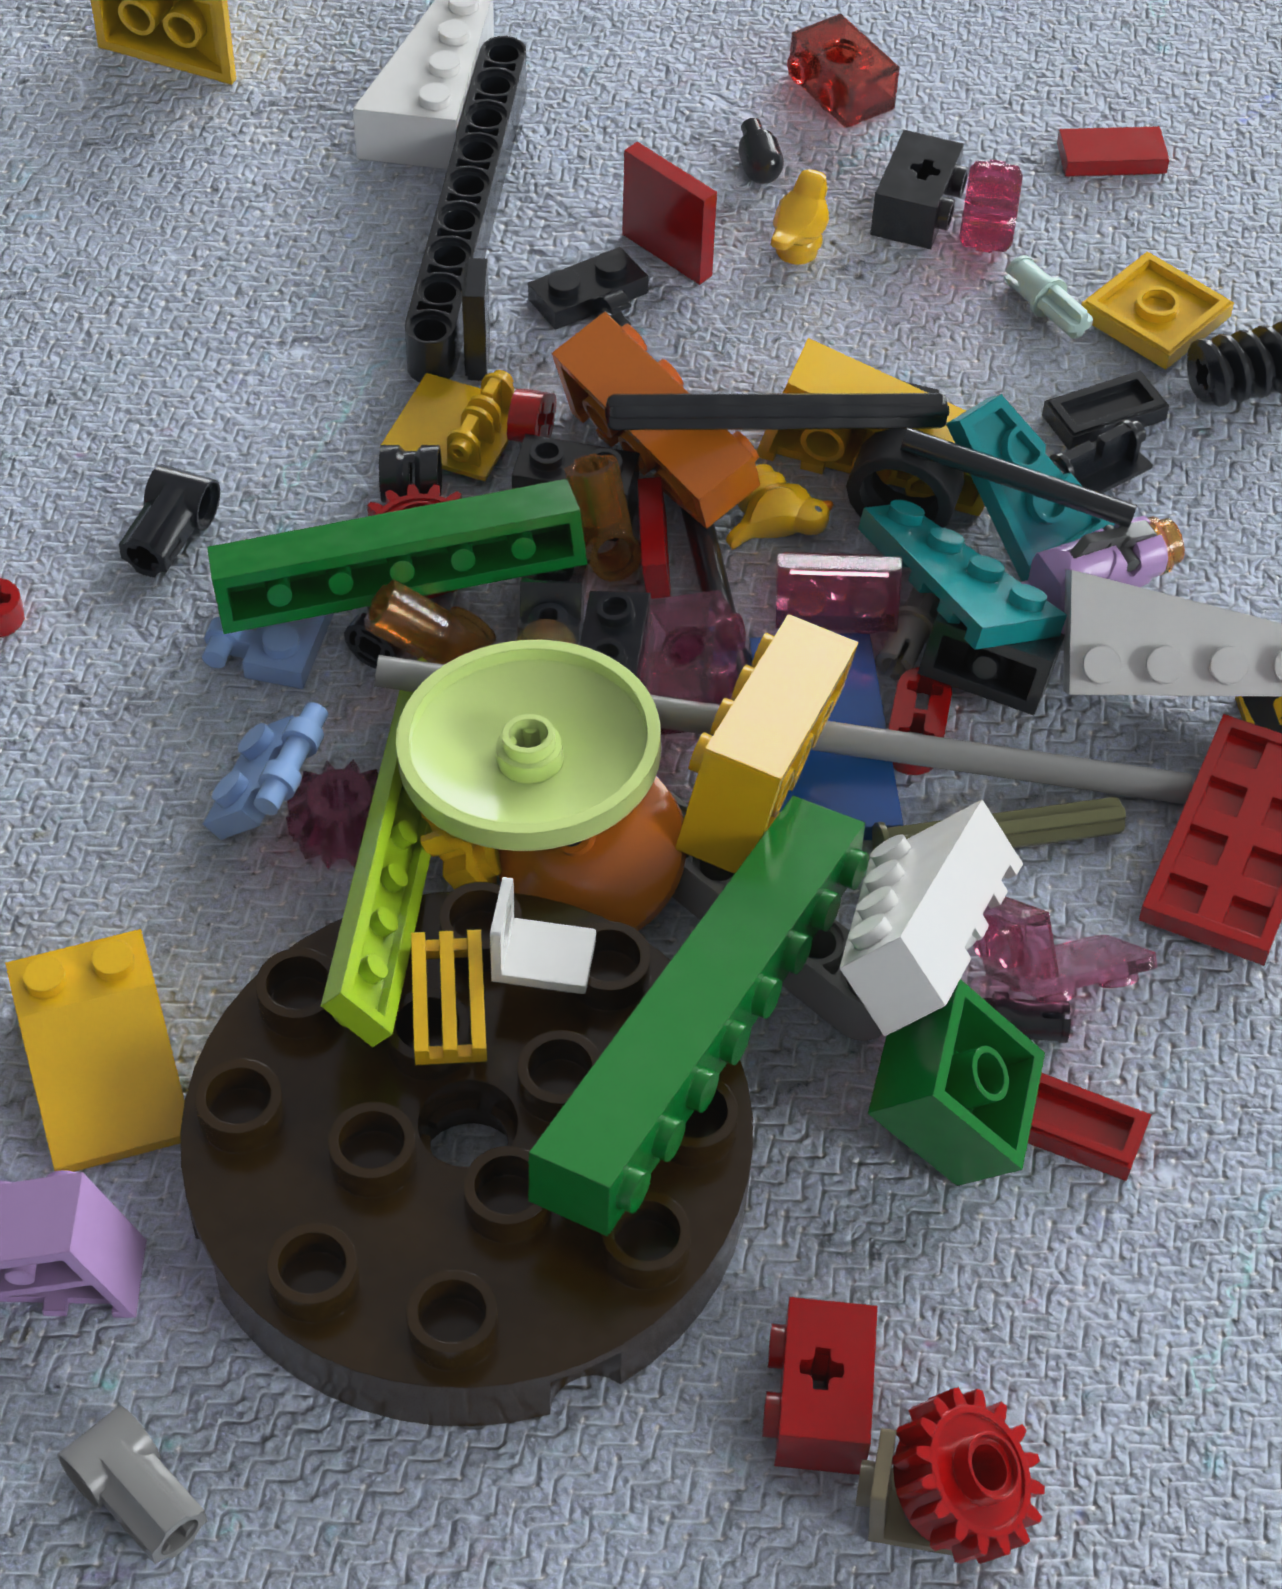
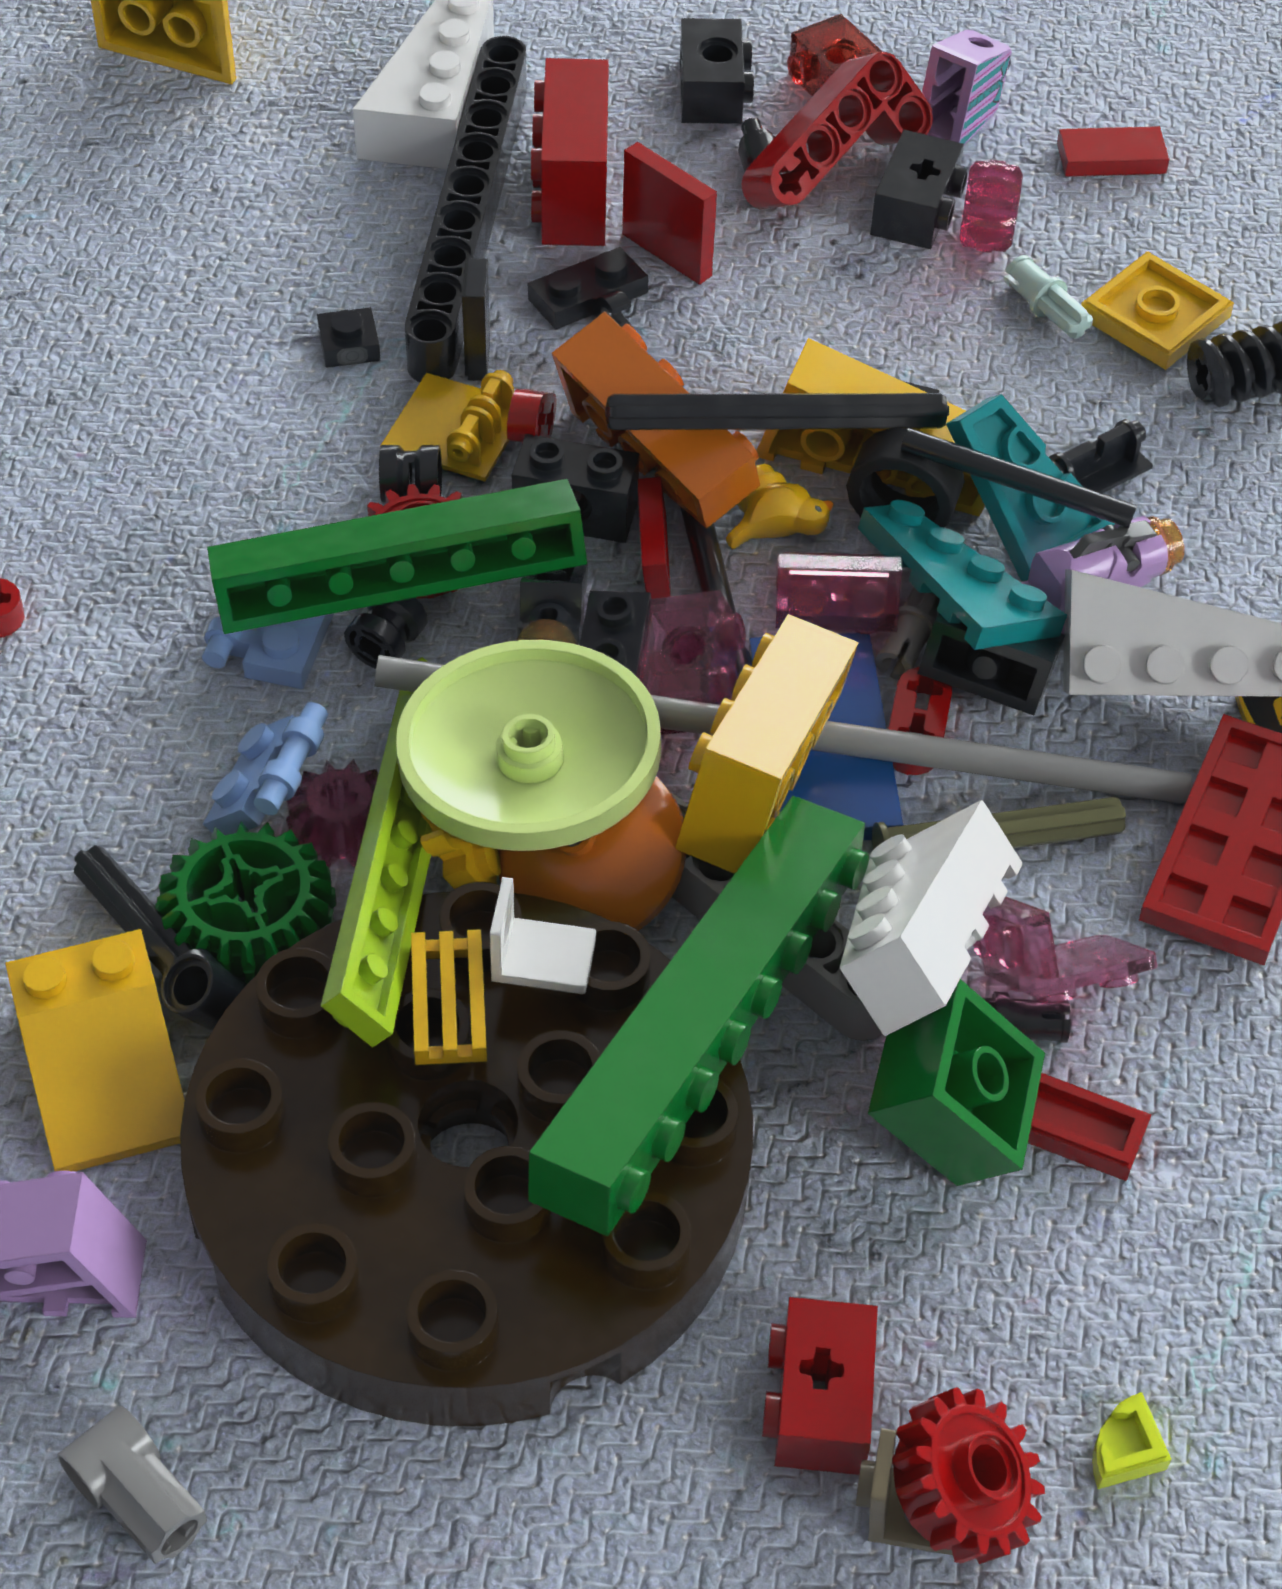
(171, 511): black piece -> none
(192, 978): none -> black axle
(269, 873): none -> green gear
(348, 337): none -> black plate
(424, 626): clear orange piece -> none
(570, 152): none -> red brick
(604, 515): clear orange piece -> none
(714, 71): none -> black brick
(801, 219): yellow animal -> none
(871, 96): none -> red beam
(968, 74): none -> lavender torso
(1097, 409): black tile -> none
(1128, 1445): none -> neon yellow tile

